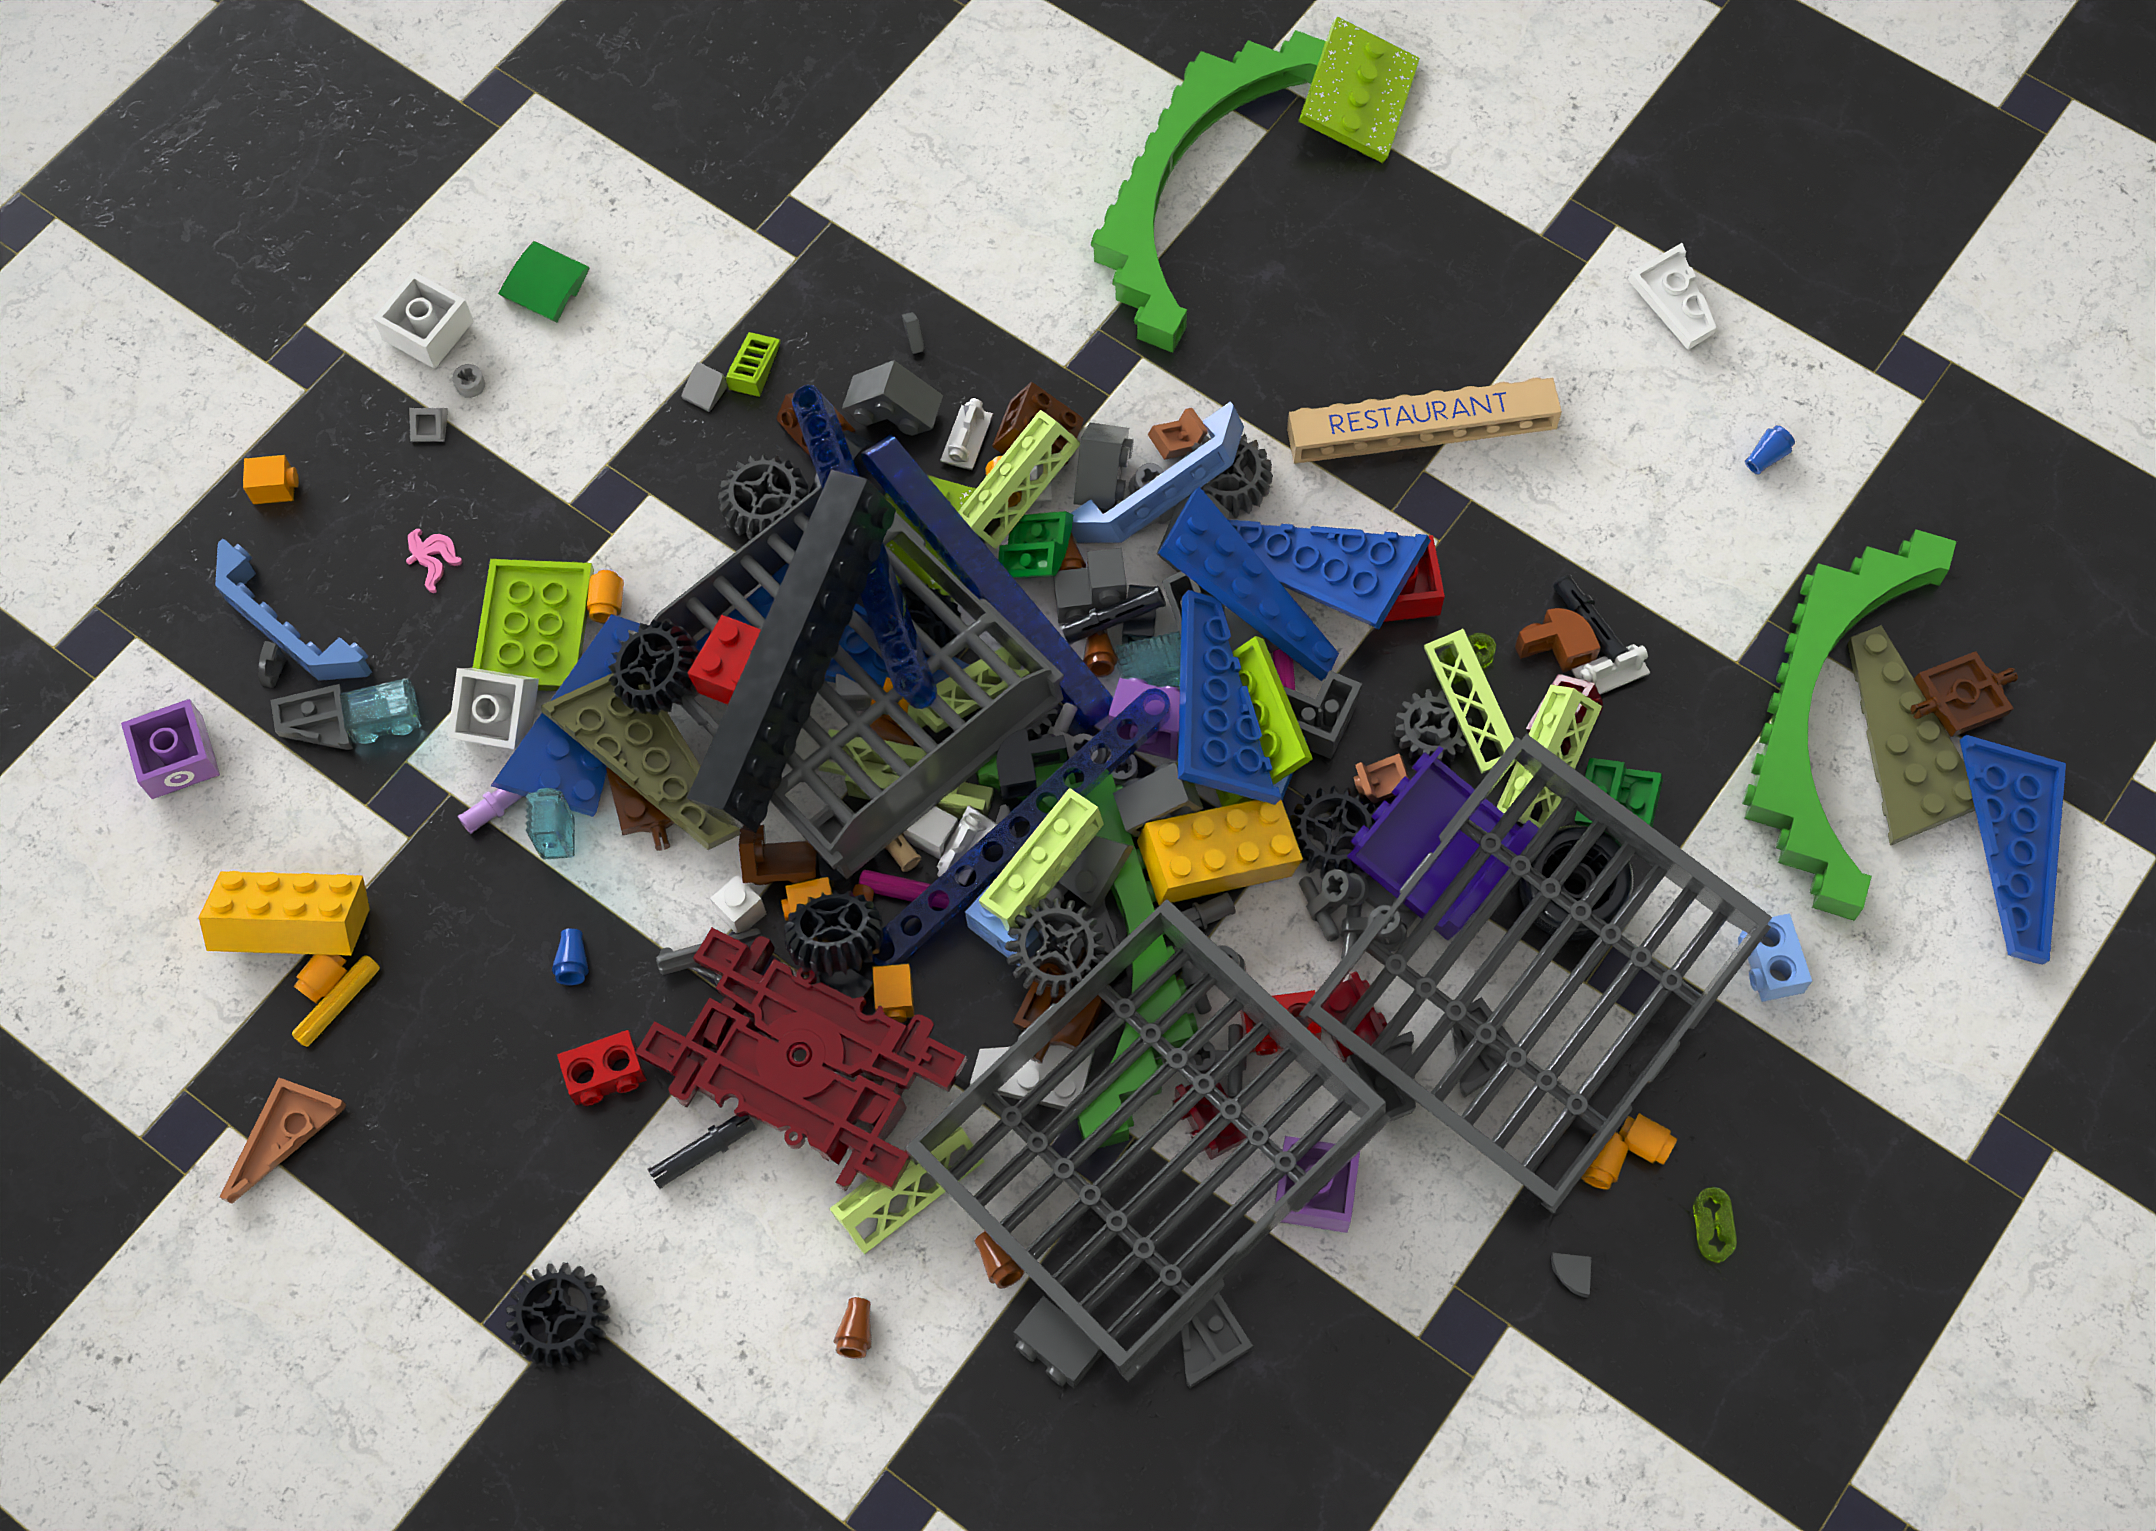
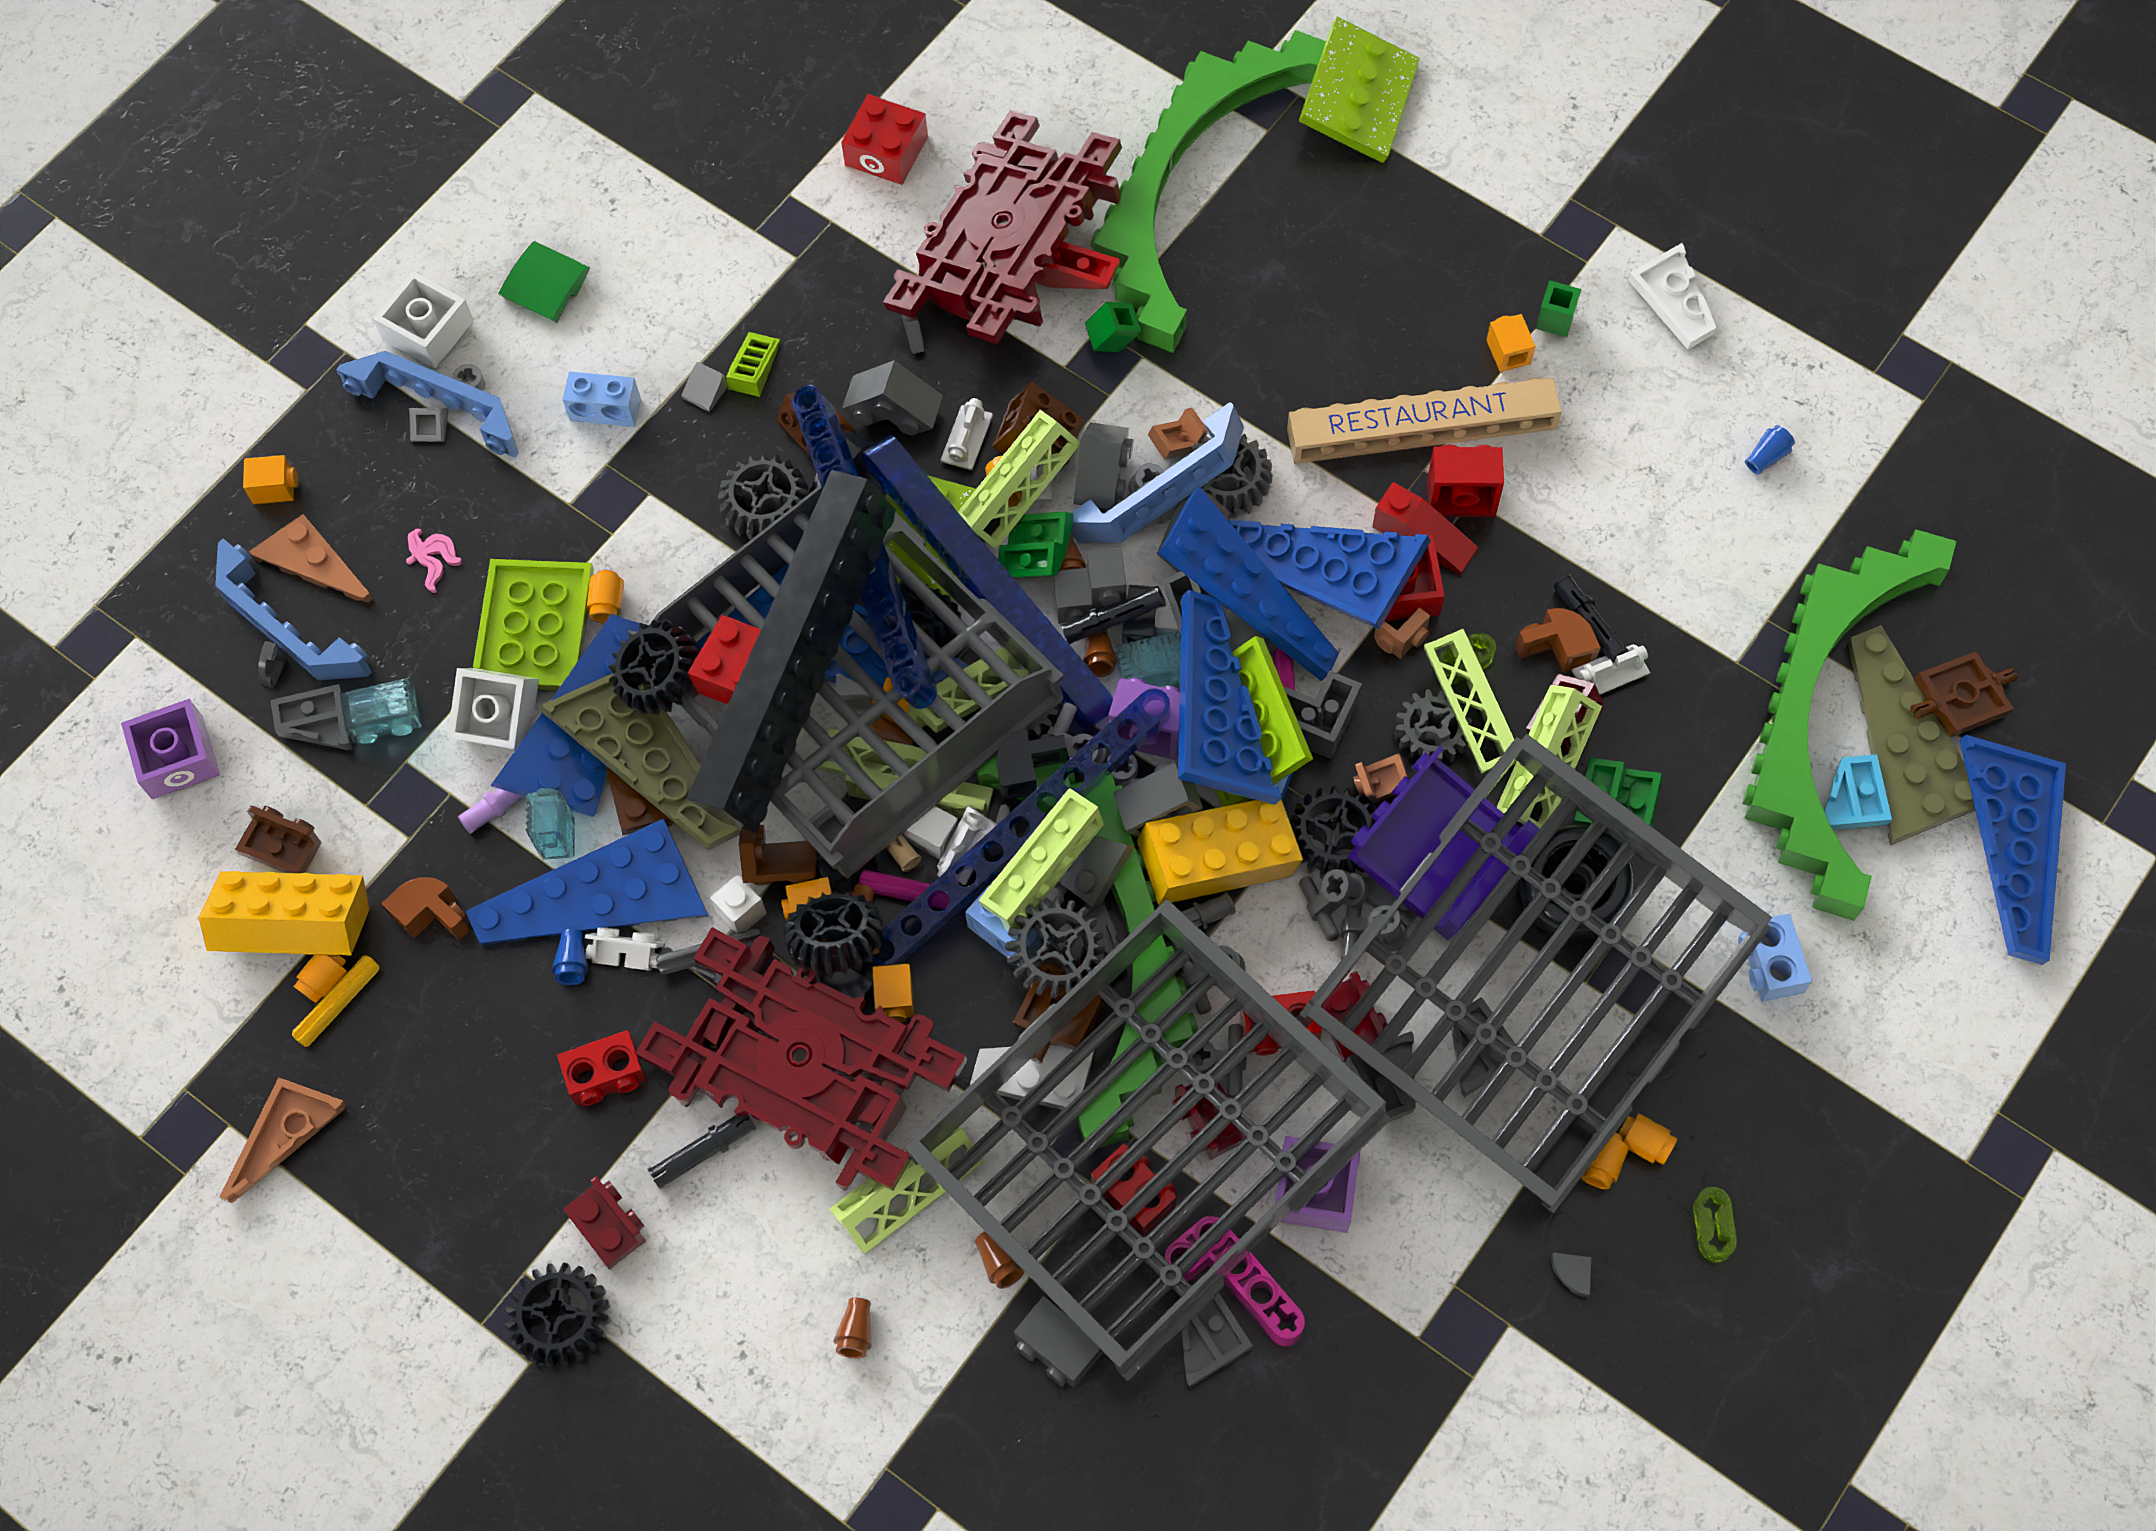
(278, 841): none -> reddish brown bracket
(304, 552): none -> nougat wing
(369, 373): none -> medium blue slope
(421, 902): none -> dark orange brick
(601, 399): none -> light blue brick
(604, 1223): none -> dark red bracket
(609, 945): none -> white hinge
(612, 887): none -> blue wing
(884, 139): none -> red brick
(1038, 200): none -> piece
(1079, 268): none -> red slope
(1112, 327): none -> green brick
(1123, 1191): none -> red brick
(1164, 621): none -> light grey slope
(1243, 1284): none -> dark pink beam
(1411, 515): none -> red slope
(1411, 633): none -> nougat bracket
(1466, 480): none -> red brick
(1510, 342): none -> light orange brick
(1558, 308): none -> green brick
(1858, 795): none -> medium azure wing

